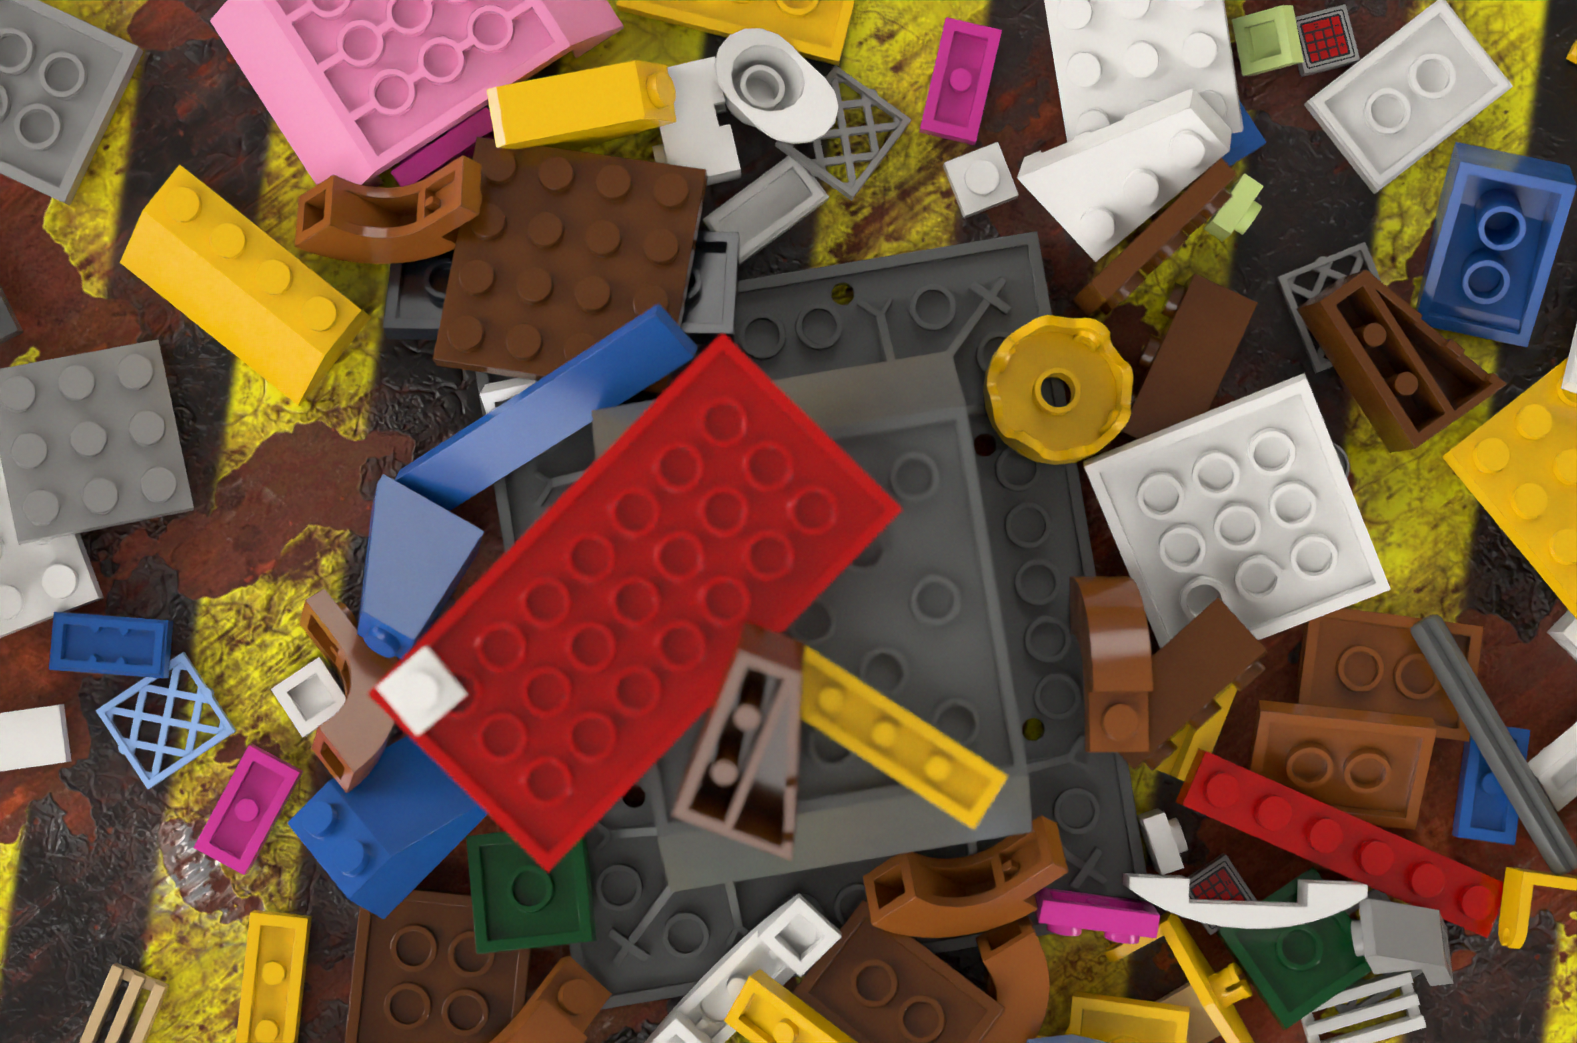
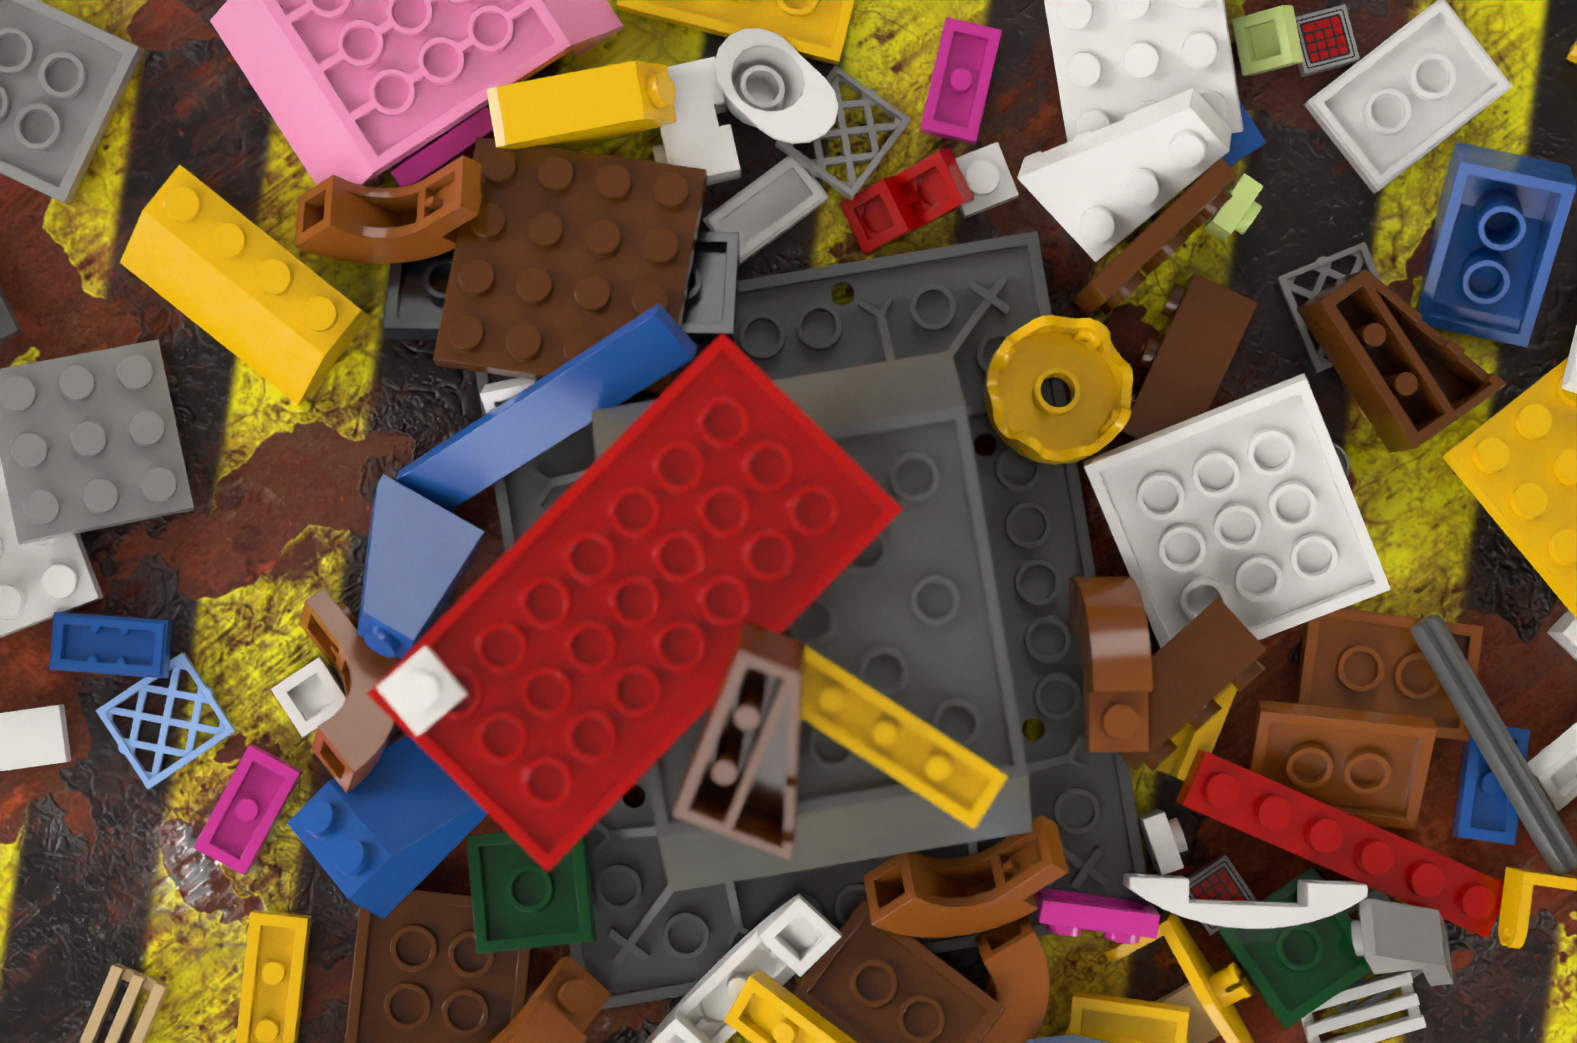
(907, 201): none -> red slope

